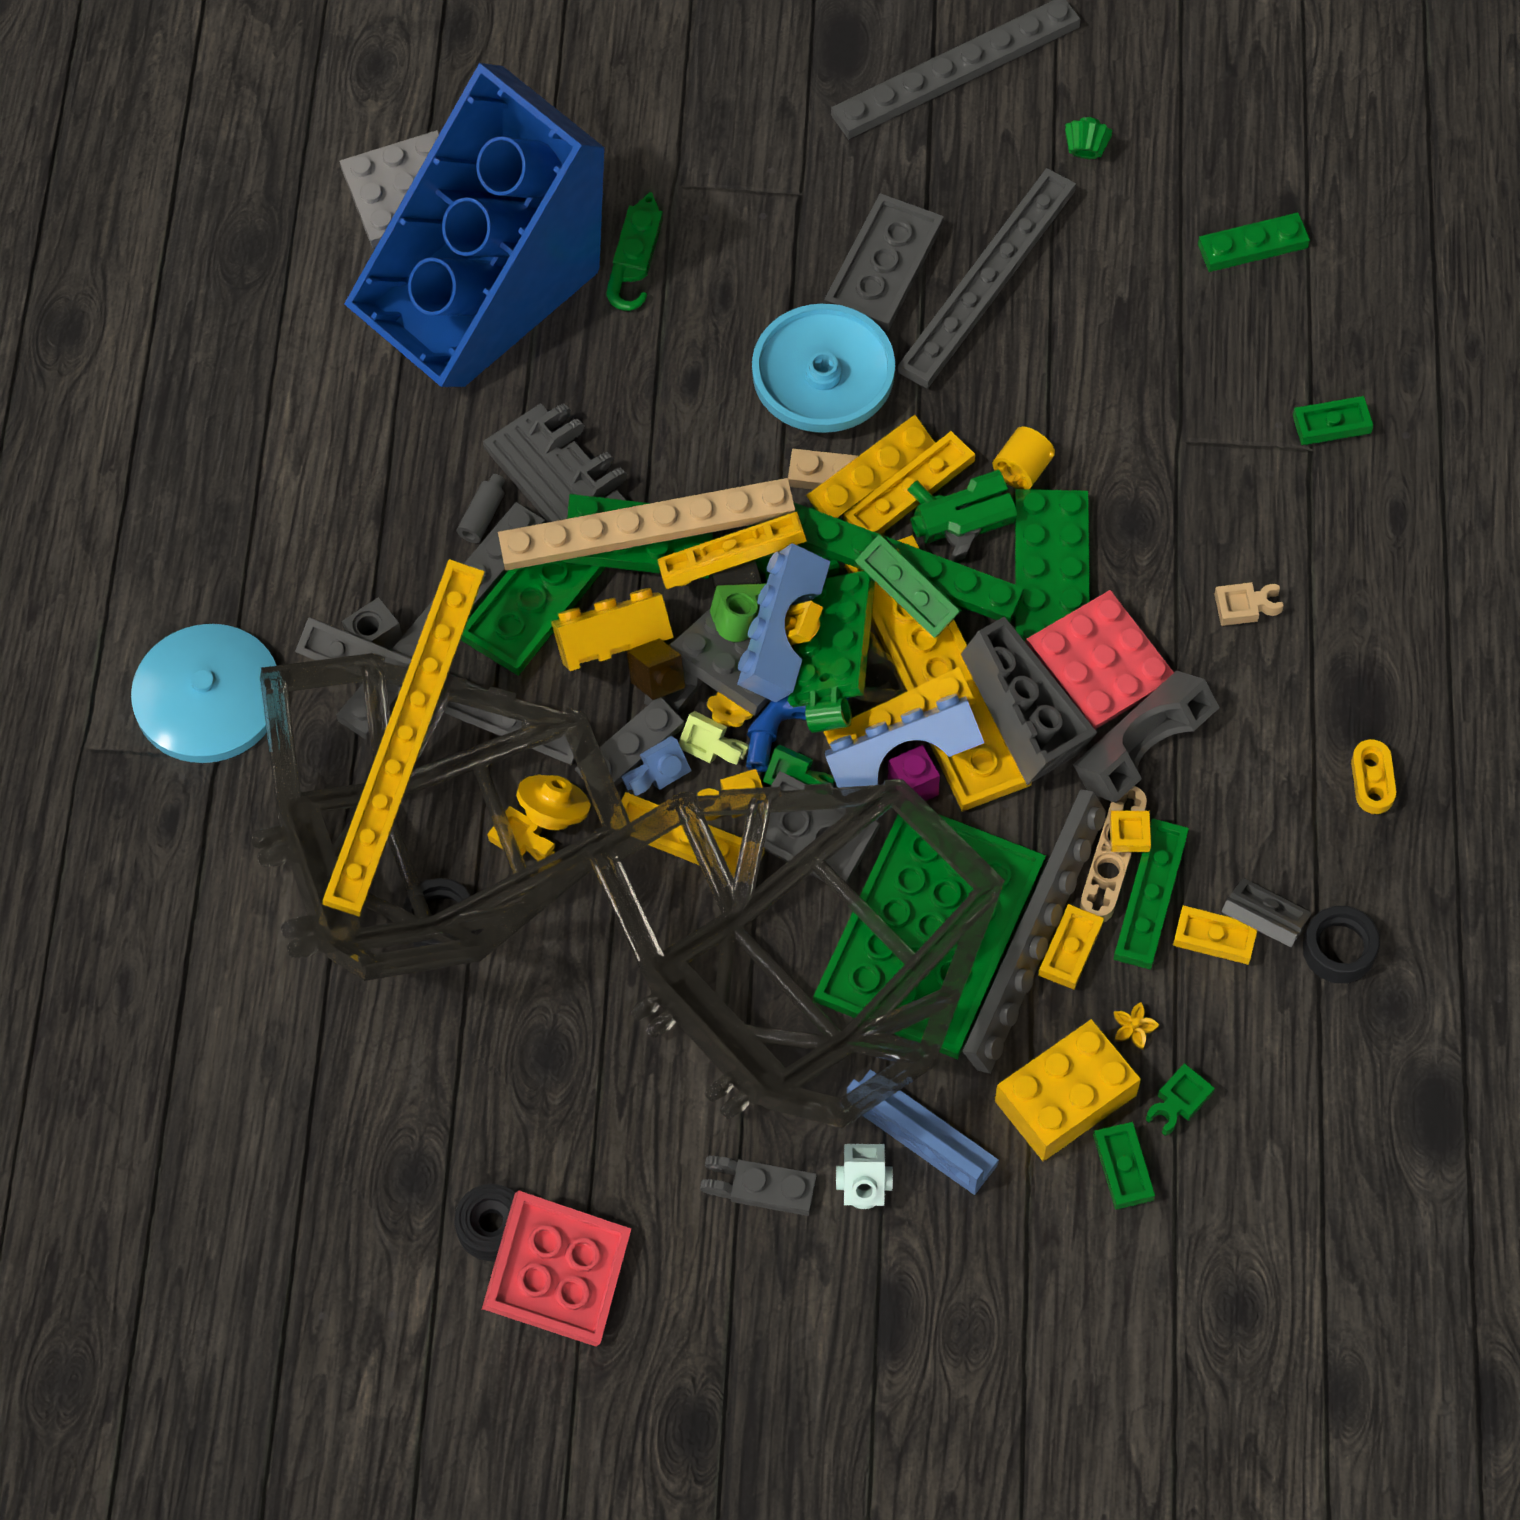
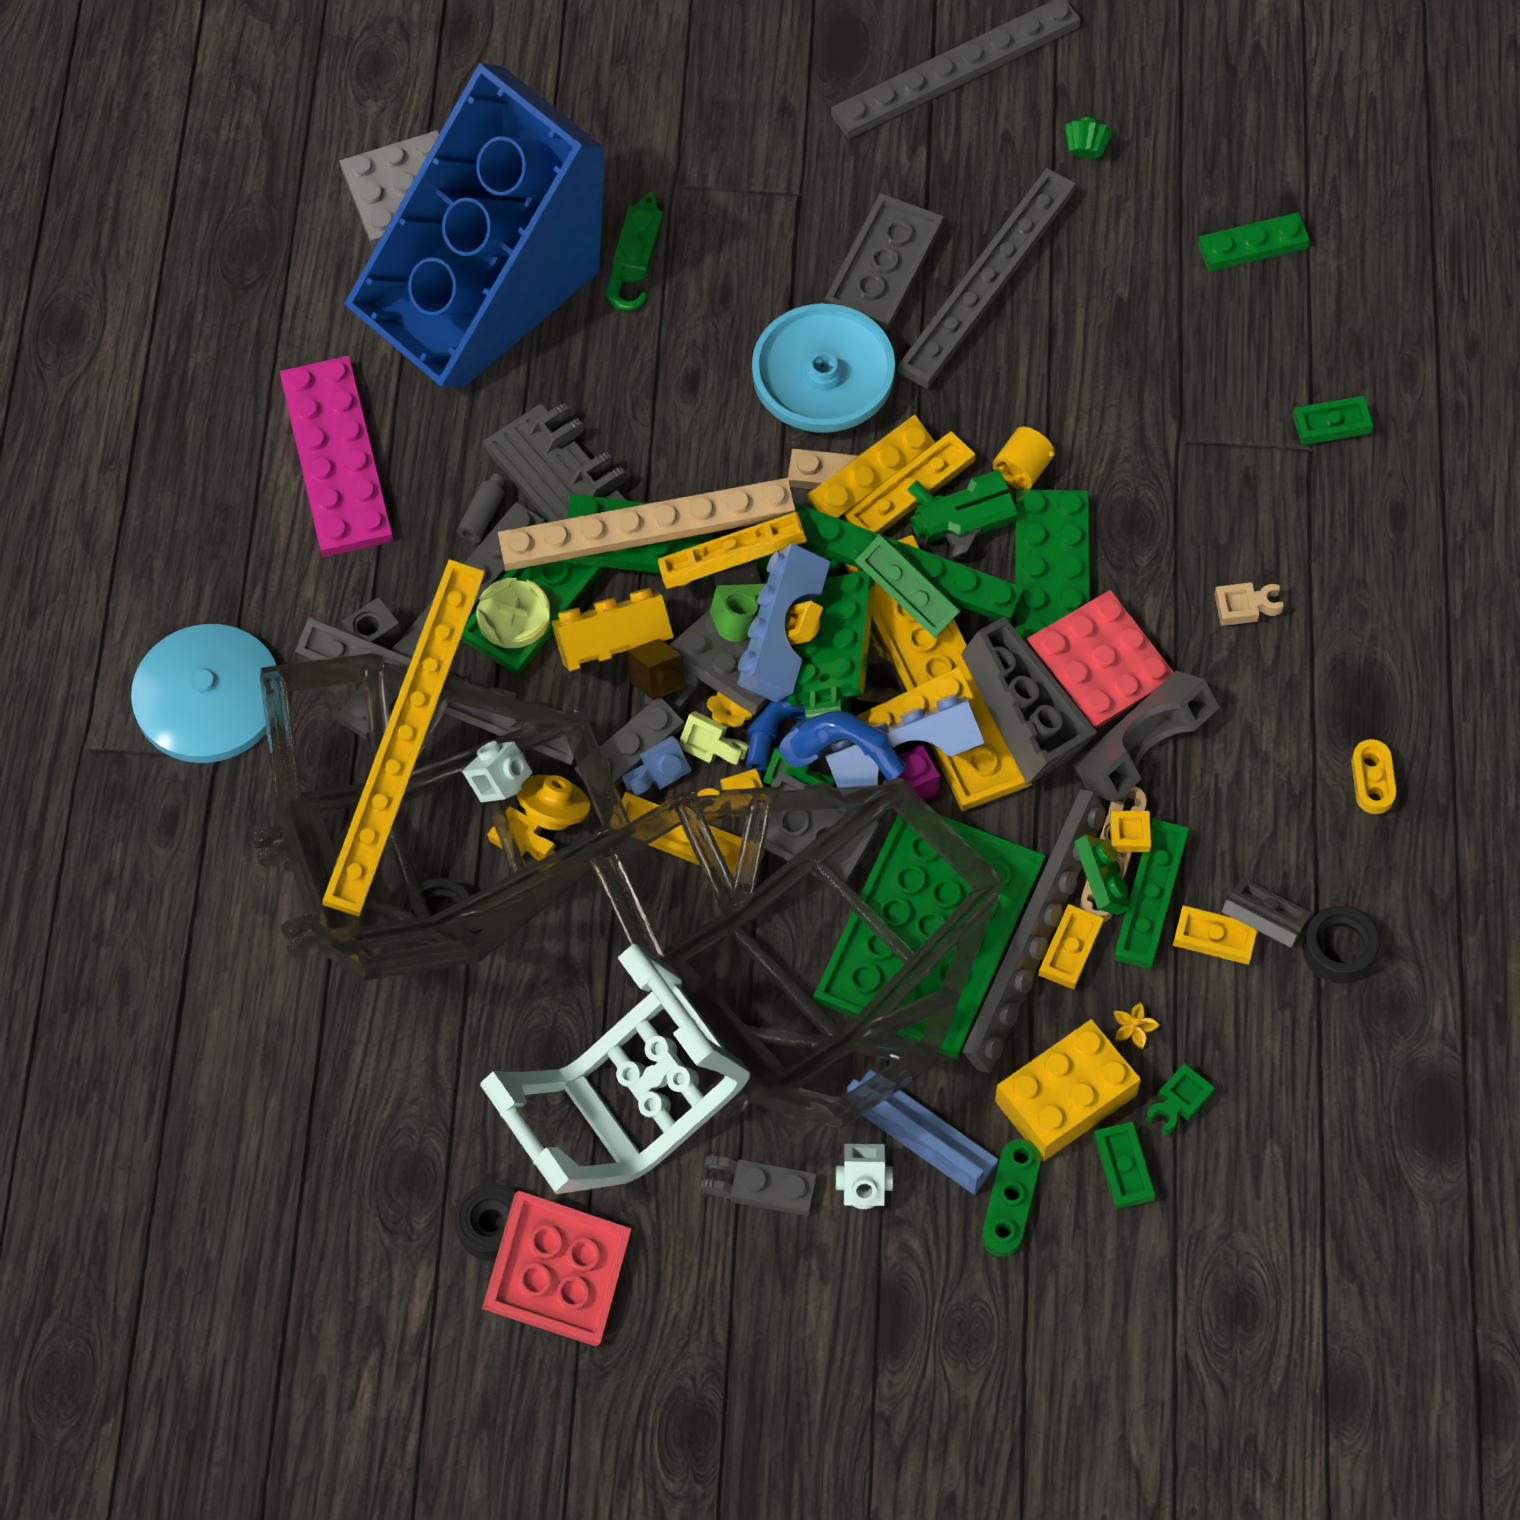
(336, 456): none -> dark pink plate
(497, 771): none -> light aqua brick
(513, 613): none -> yellowish green tile
(650, 973): none -> light aqua windscreen
(810, 737): none -> blue piece
(1006, 1212): none -> green plate
(1102, 874): none -> green plate

